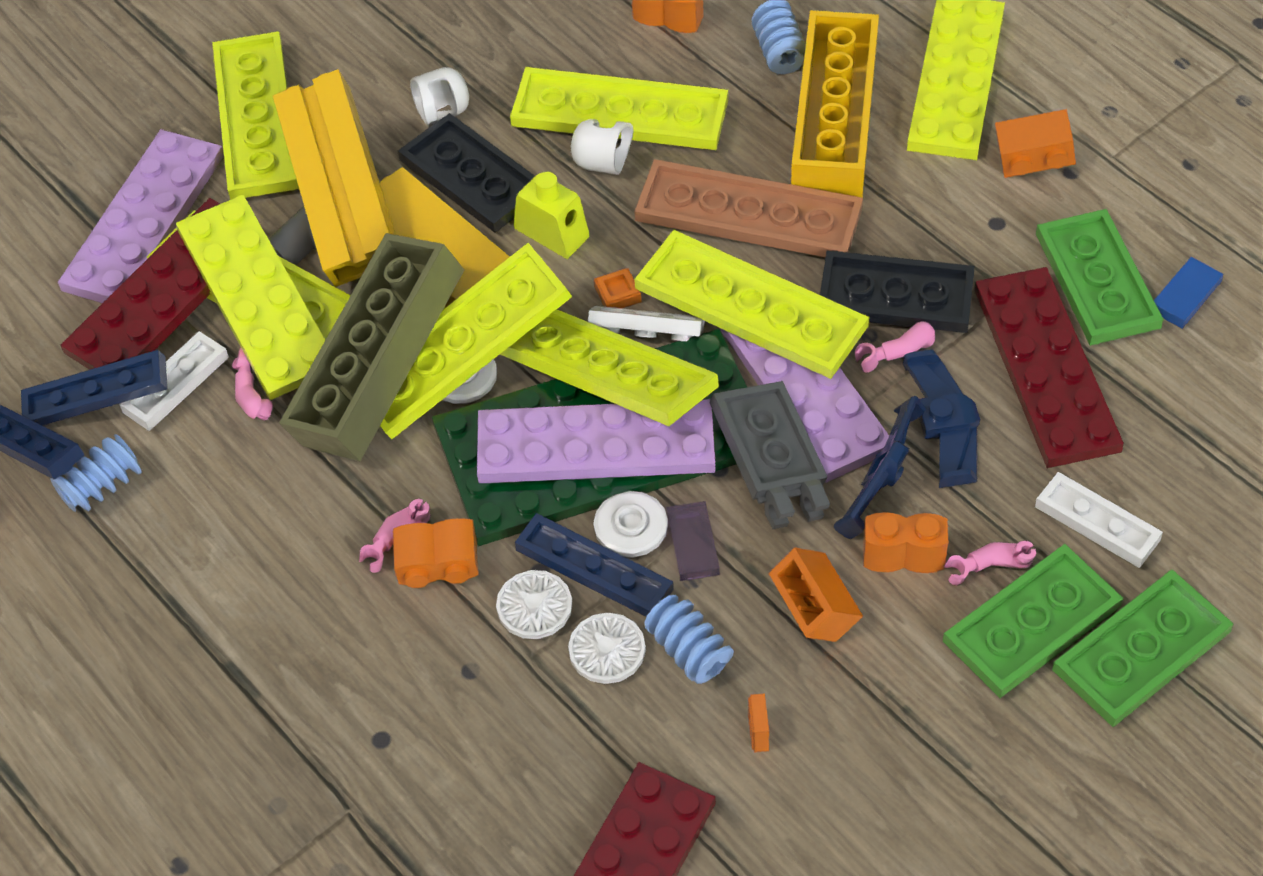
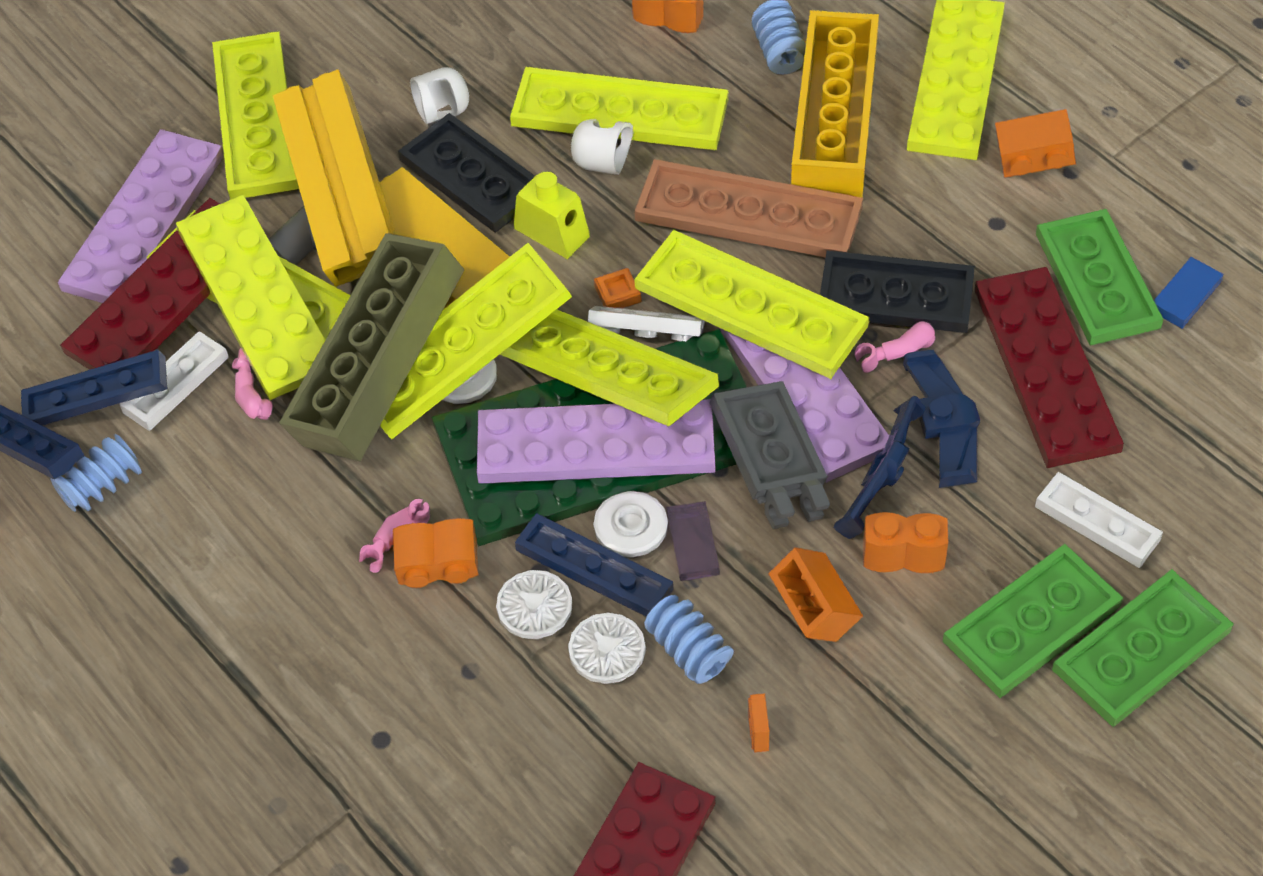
(993, 554): bright pink arm -> none

